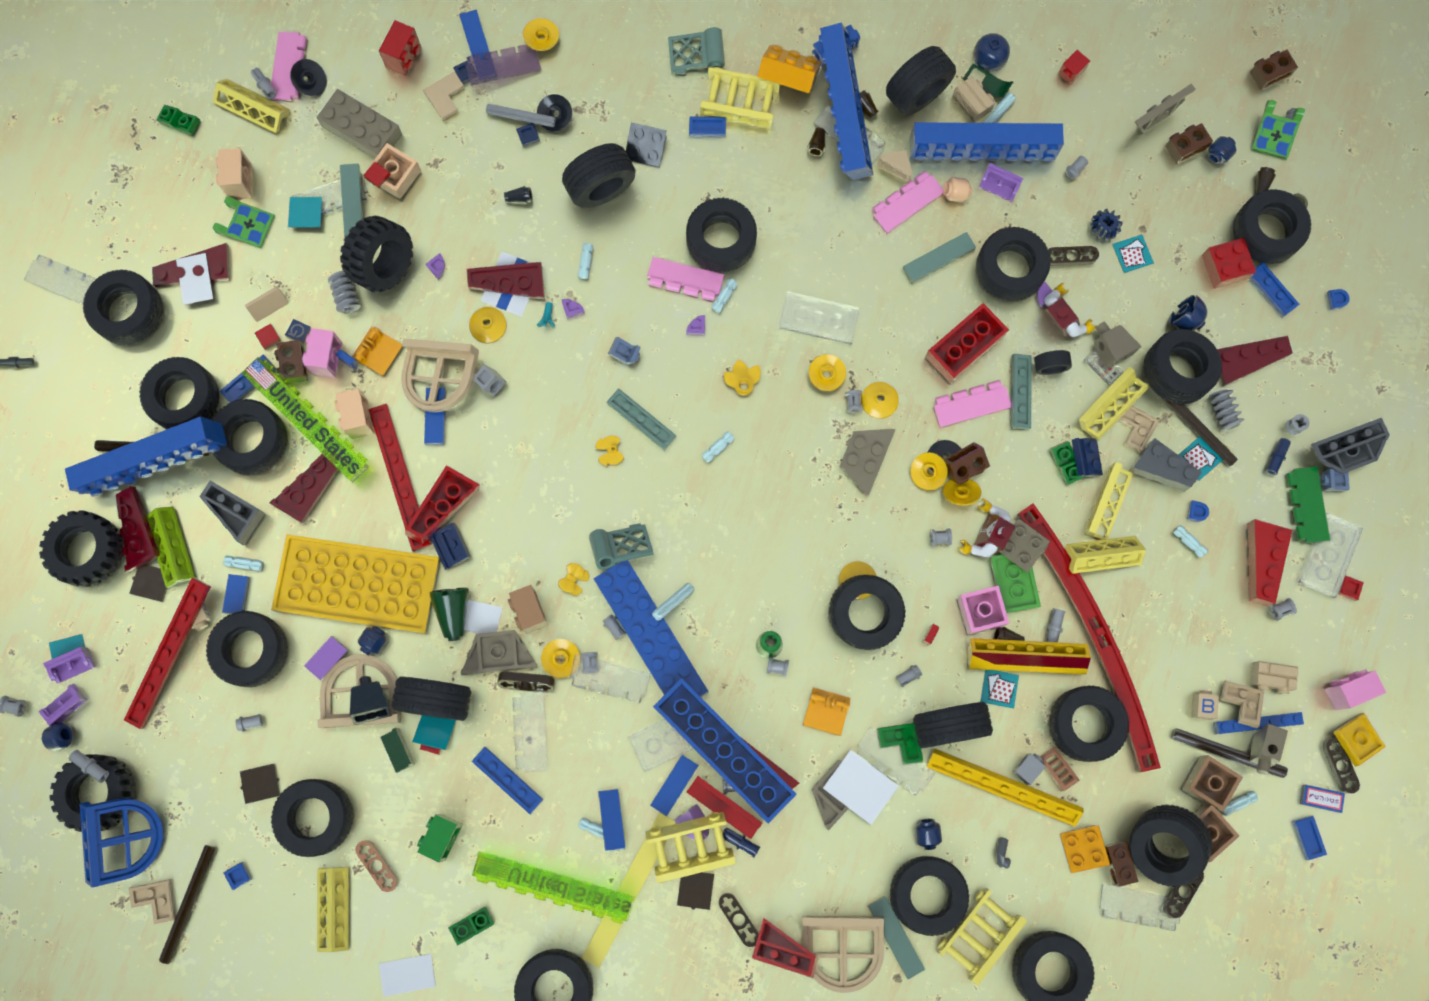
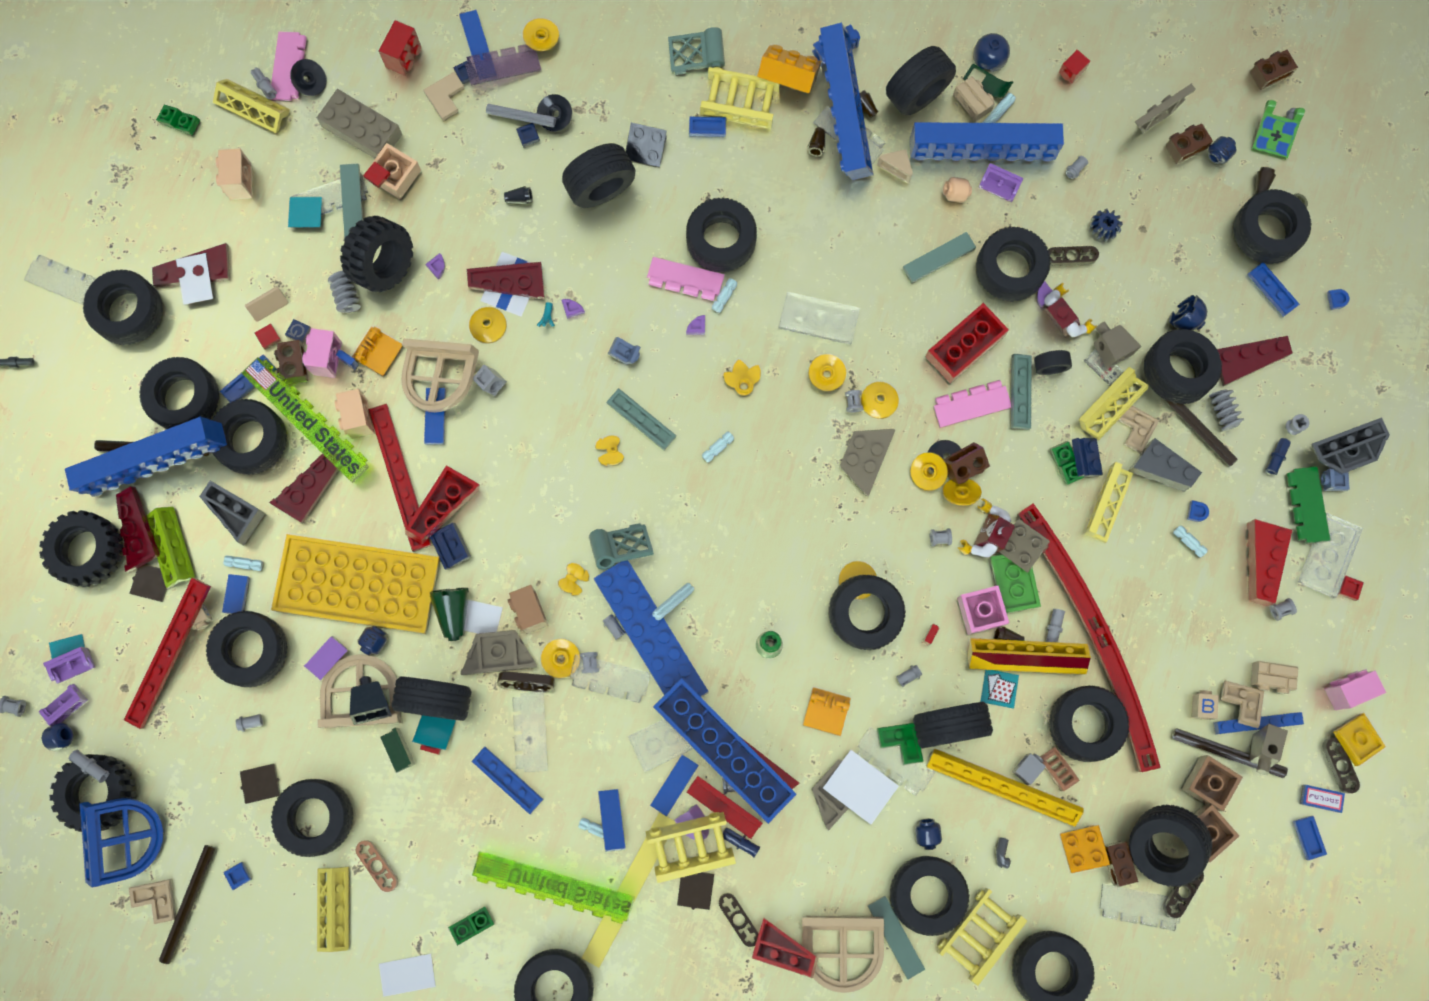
(247, 224): bright green flag -> none
(439, 837): green brick -> none
(585, 261): light aqua axle -> none
(777, 666): light grey bush -> none
(904, 206): bright pink windscreen -> none
(1107, 556): light yellow fence -> none
(1133, 253): sticker -> none
(1201, 456): sticker -> none
(1228, 263): red brick -> none
(1240, 802): light aqua axle -> none

